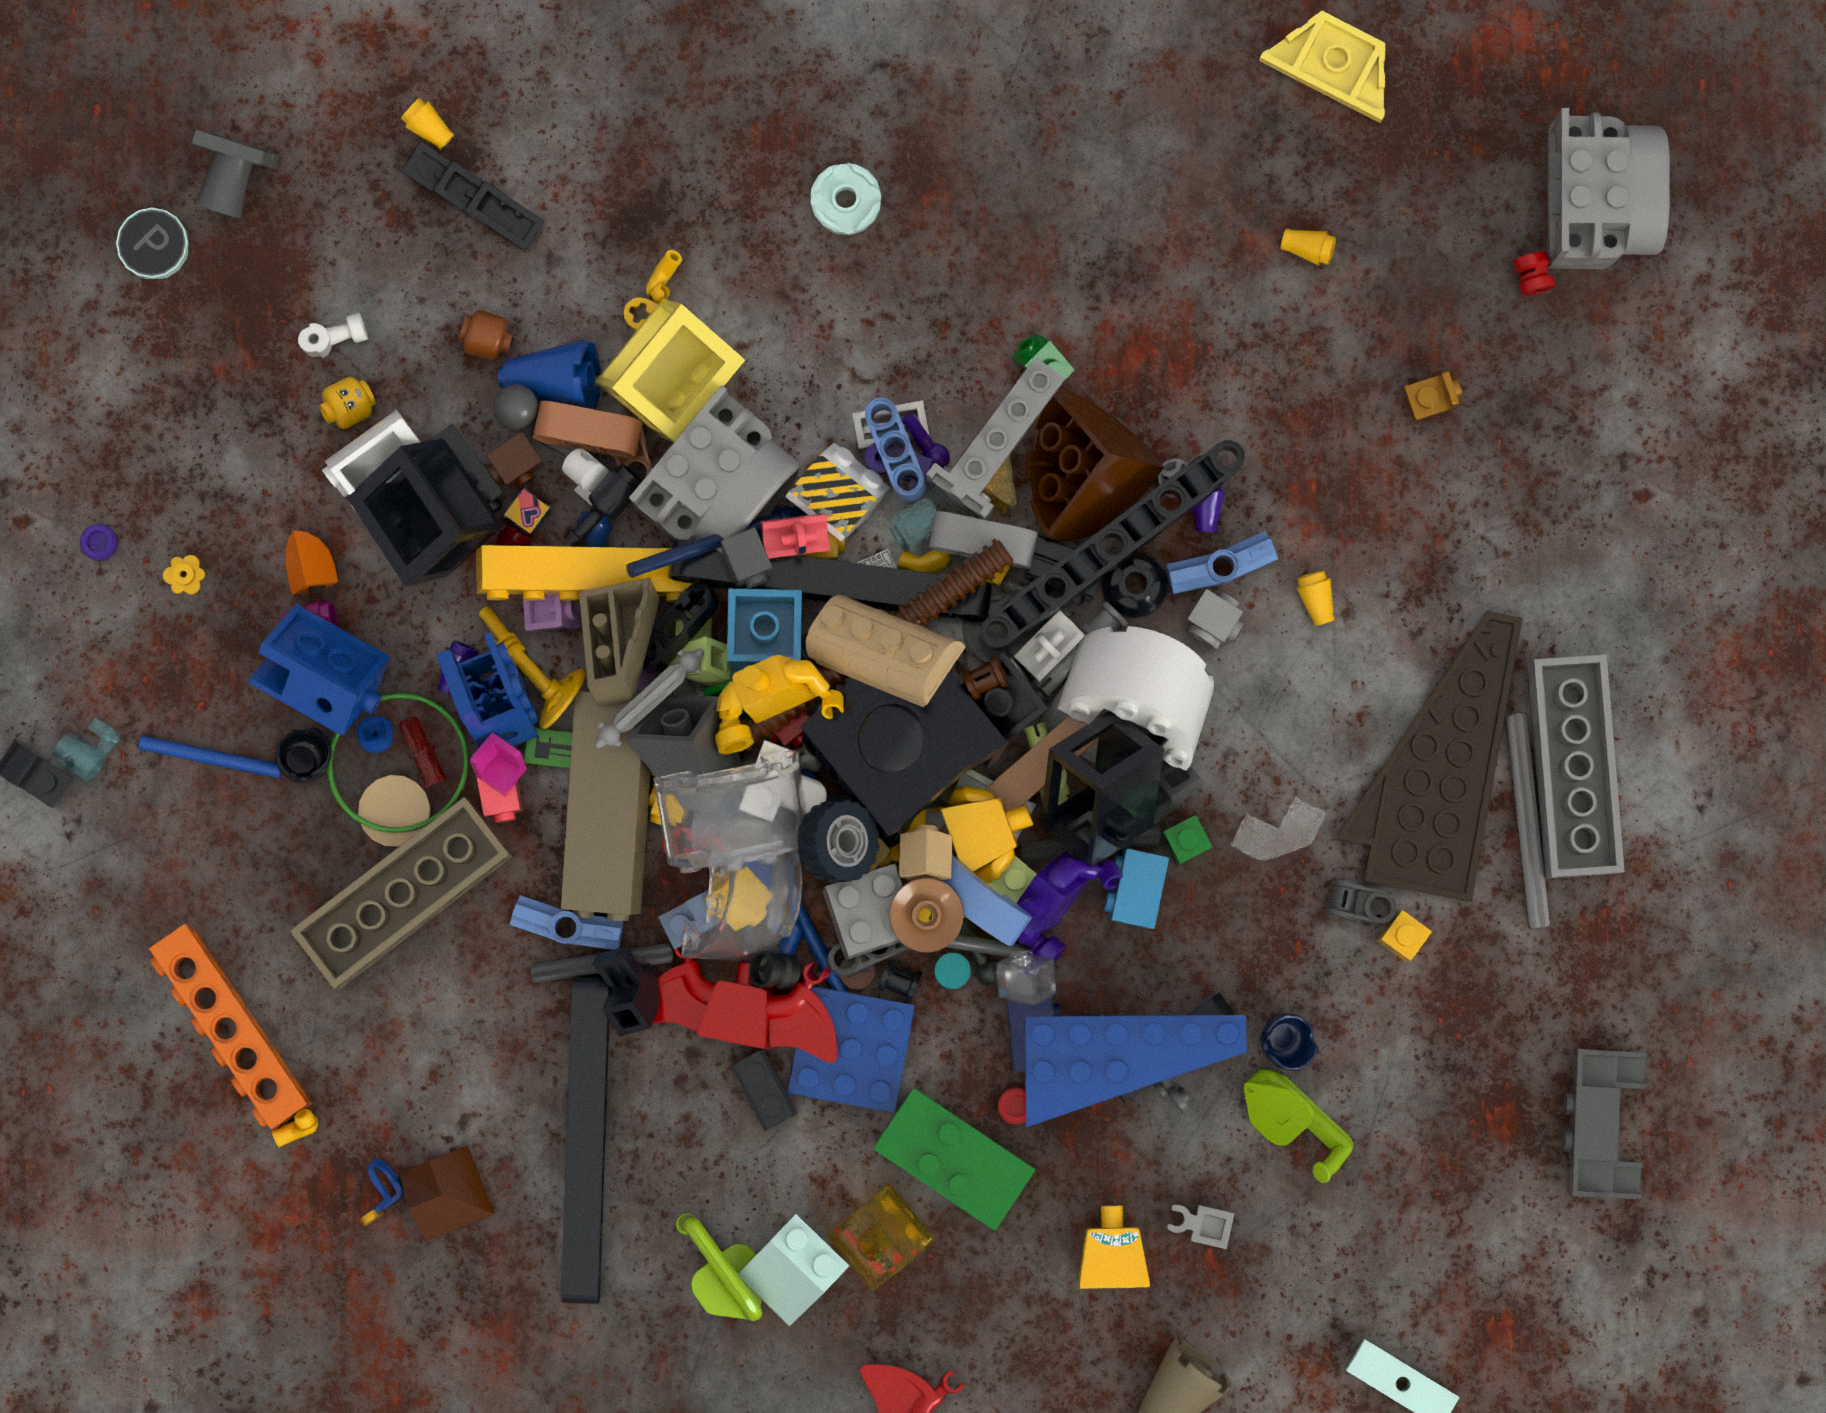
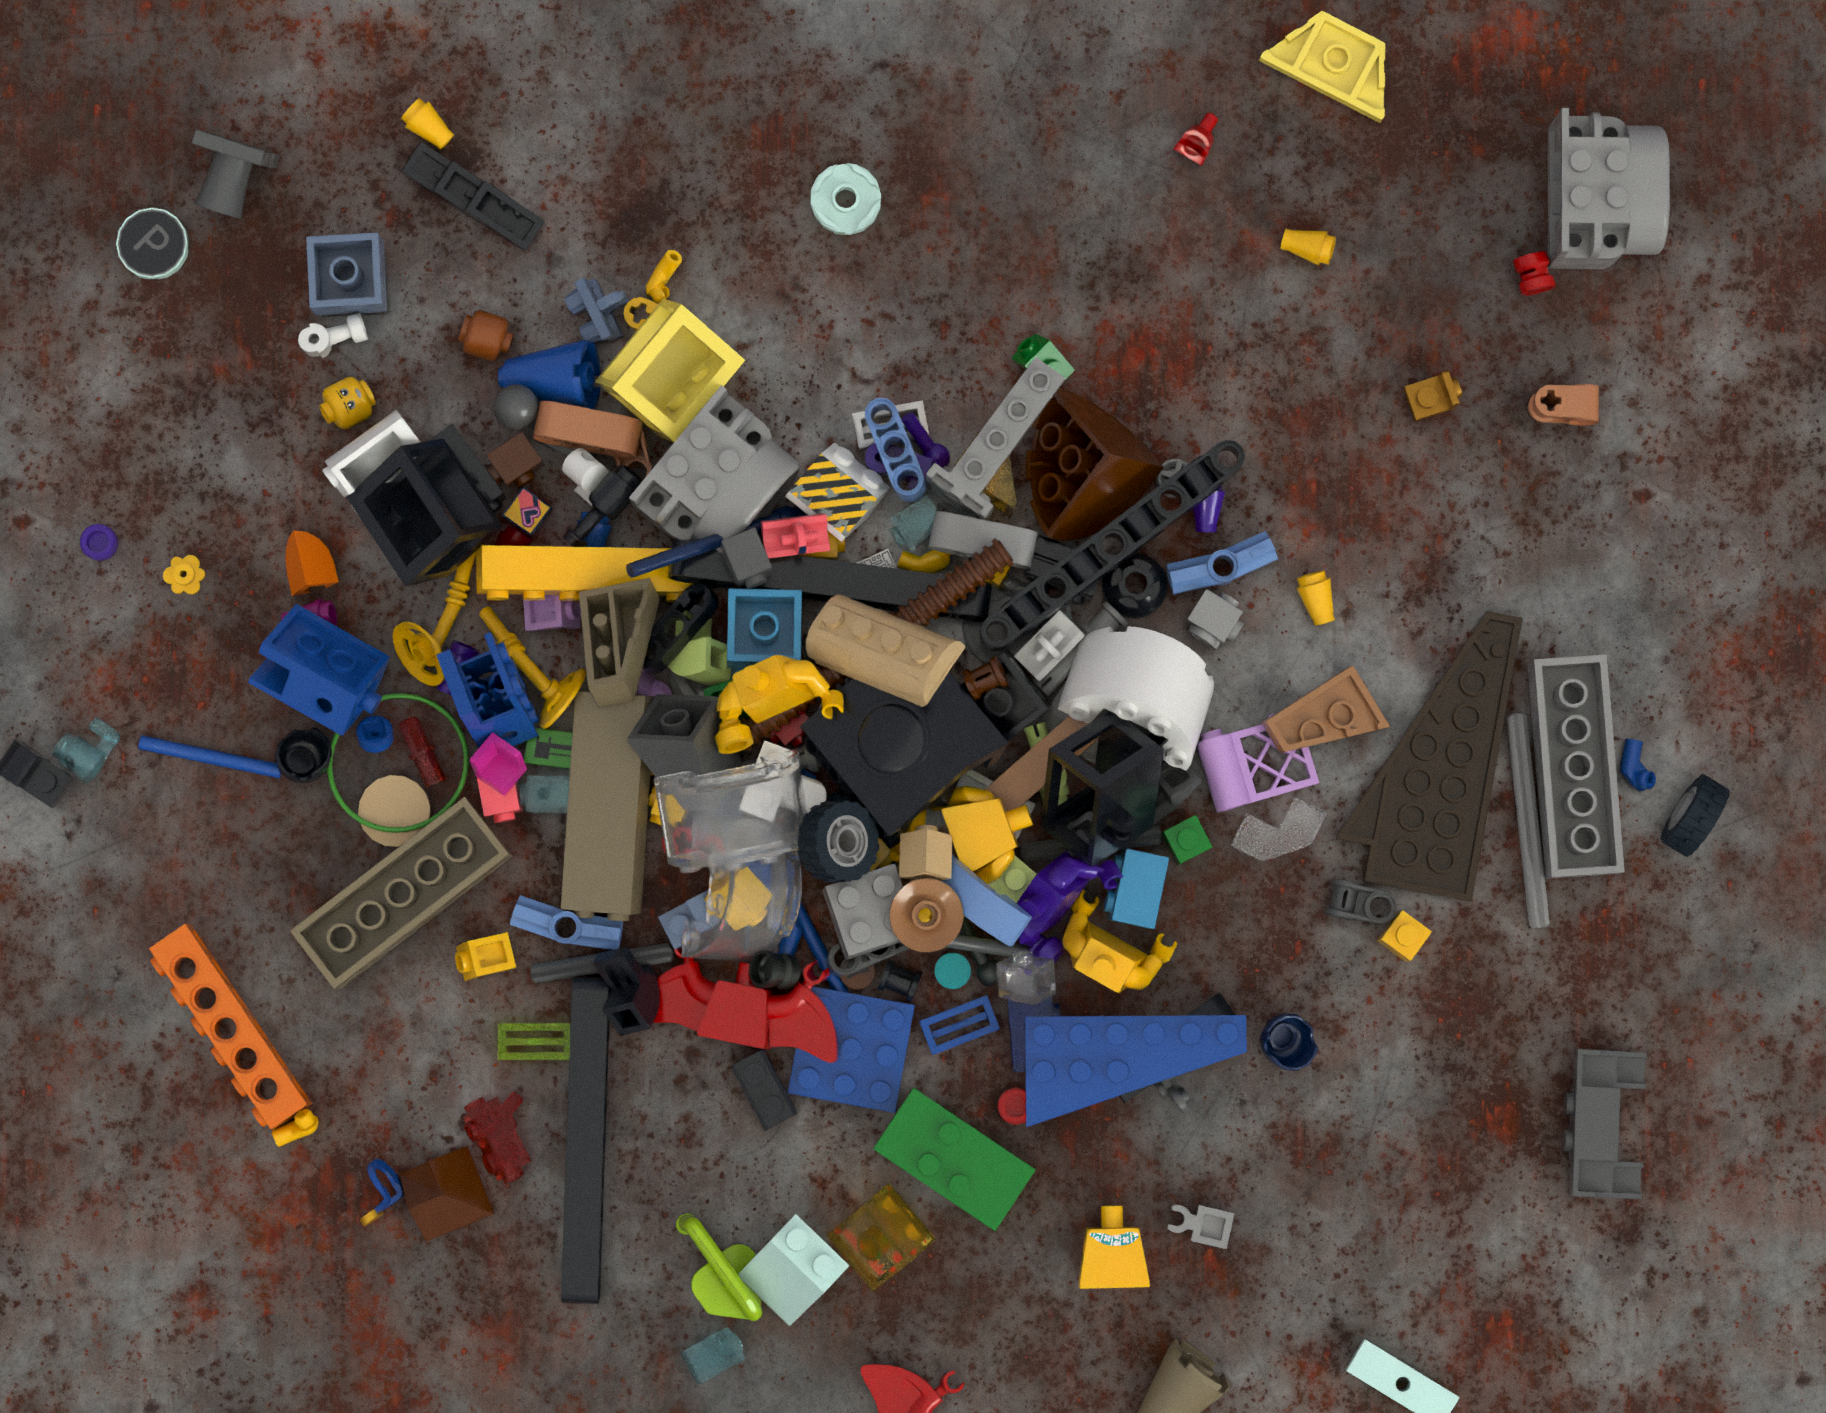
(346, 274): none -> sand blue brick
(426, 646): none -> yellow dish
(484, 956): none -> yellow bracket
(495, 1134): none -> clear red brick
(502, 1041): none -> clear neon green tile
(545, 794): none -> clear light blue brick
(590, 297): none -> sand blue hips
(649, 698): light grey wheel -> none
(713, 1355): none -> clear light blue bracket
(930, 1036): none -> blue tile
(1108, 957): none -> yellow torso
(1198, 140): none -> red piece
(1229, 773): none -> lavender piece
(1284, 1112): lime piece -> none
(1326, 713): none -> medium nougat wing
(1572, 404): none -> nougat piece
(1633, 769): none -> blue arm
(1695, 815): none -> black wheel

